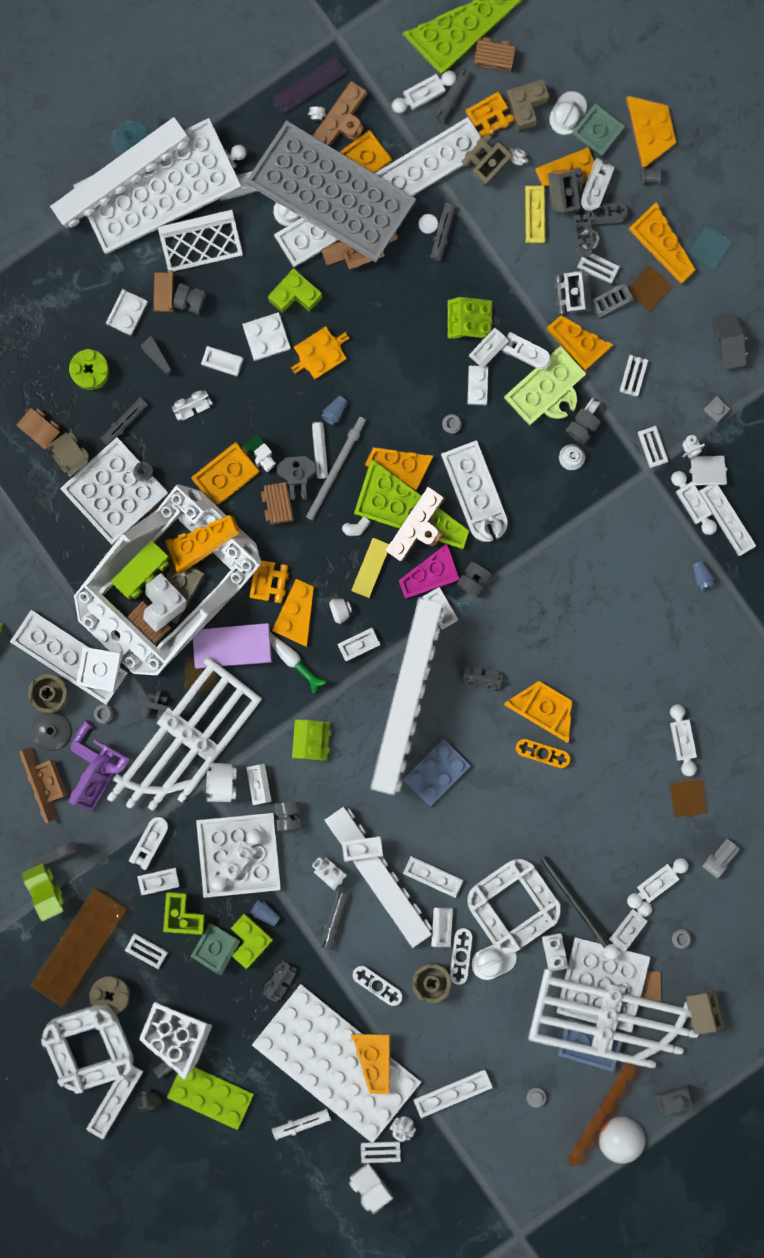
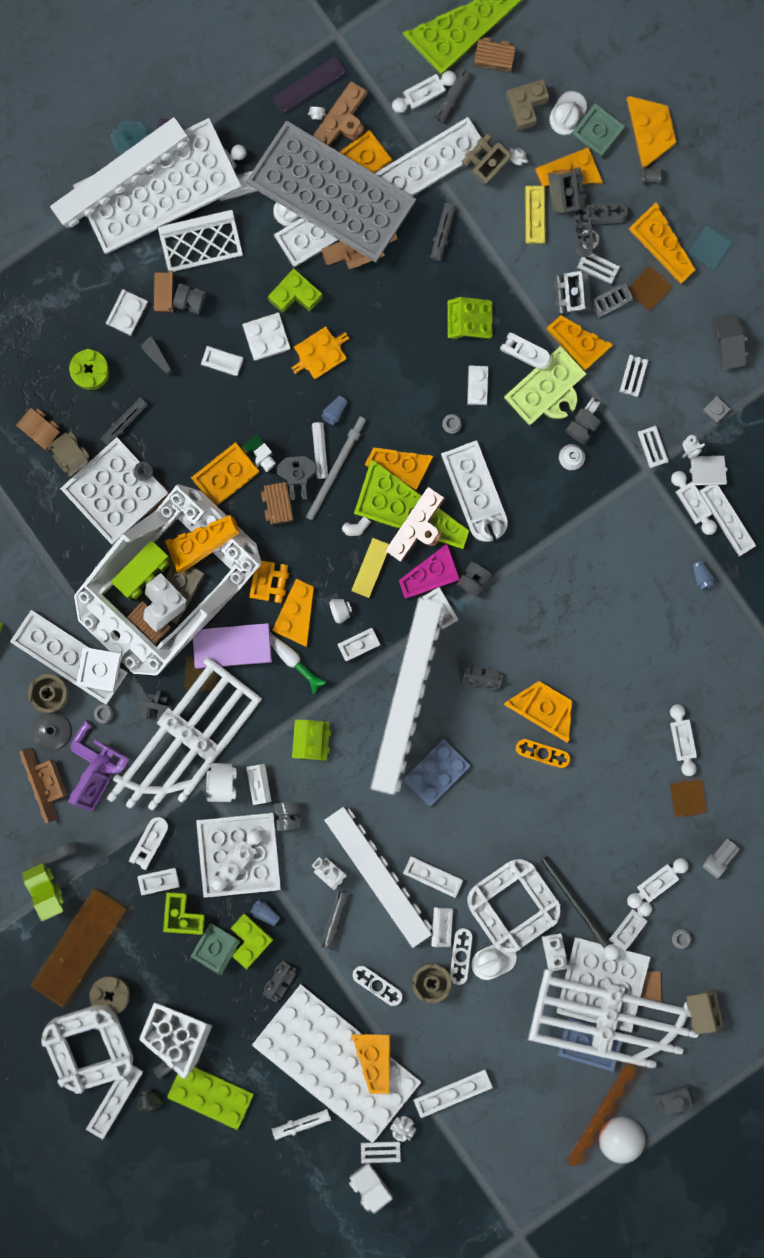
(148, 943): white tile -> none
(184, 406): white hinge -> none
(362, 848): white plate -> none
(428, 224): white piece -> none
(486, 110): light orange plate -> none
(488, 348): white plate -> none
(536, 1097): light grey plate -> none
(596, 185): white plate -> none

